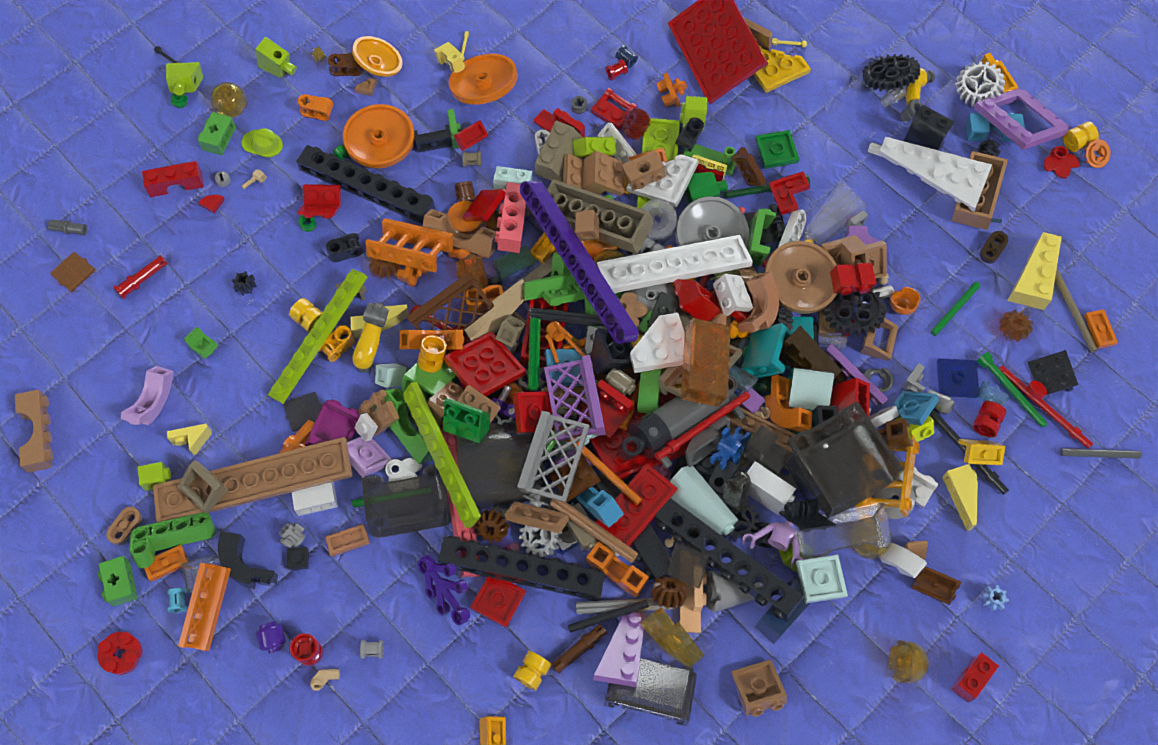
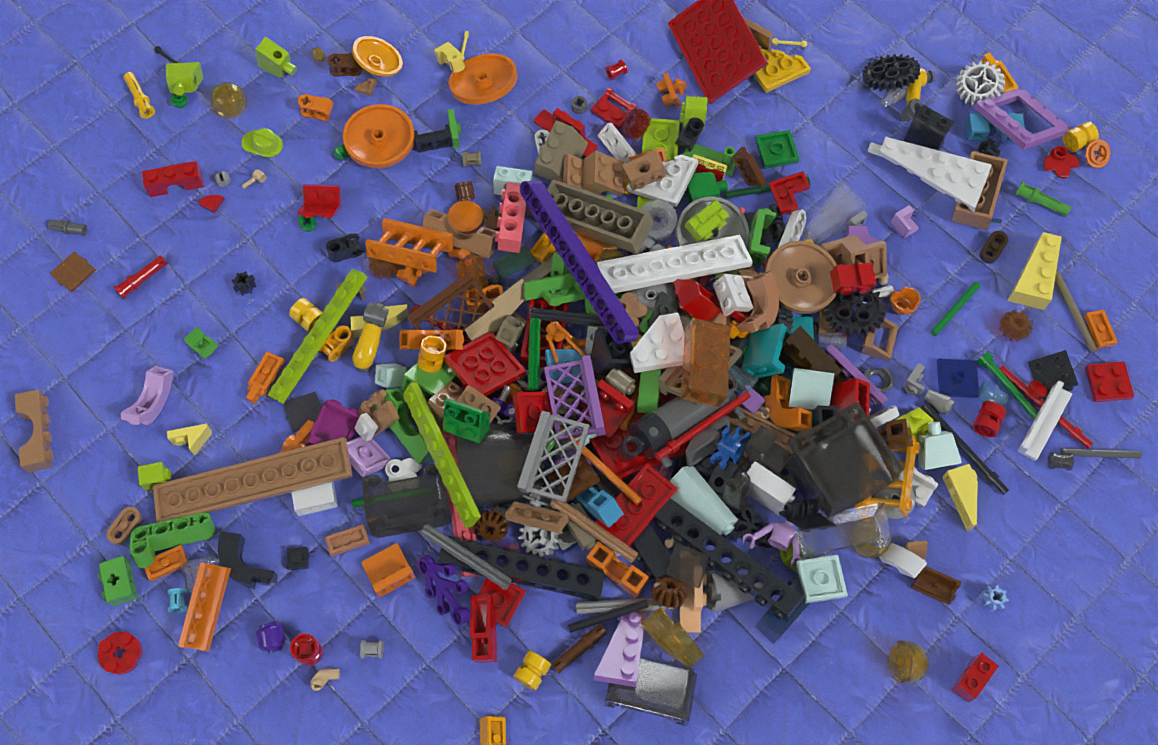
(141, 101): none -> yellow pin
(216, 133): bright green brick -> none
(217, 492): dark tan tile -> none
(264, 376): none -> orange hinge
(291, 534): light grey gear -> none
(356, 185): black brick -> none
(388, 570): none -> orange bracket
(466, 556): none -> dark grey axle
(470, 135): red tile -> none
(483, 629): none -> red slope
(484, 205): red tile -> none
(585, 146): lime brick -> none
(587, 225): medium nougat brick -> none
(624, 54): dark blue bush -> none
(706, 221): none -> lime brick
(759, 688): medium nougat plate -> none
(903, 222): none -> lavender panel
(915, 406): dark azure plate -> none
(937, 448): none -> light aqua torso
(983, 452): yellow panel -> none
(1034, 195): none -> bright green pin
(1045, 421): none -> white fence
(1060, 461): none -> clear smoke bush
(1109, 382): none -> red plate

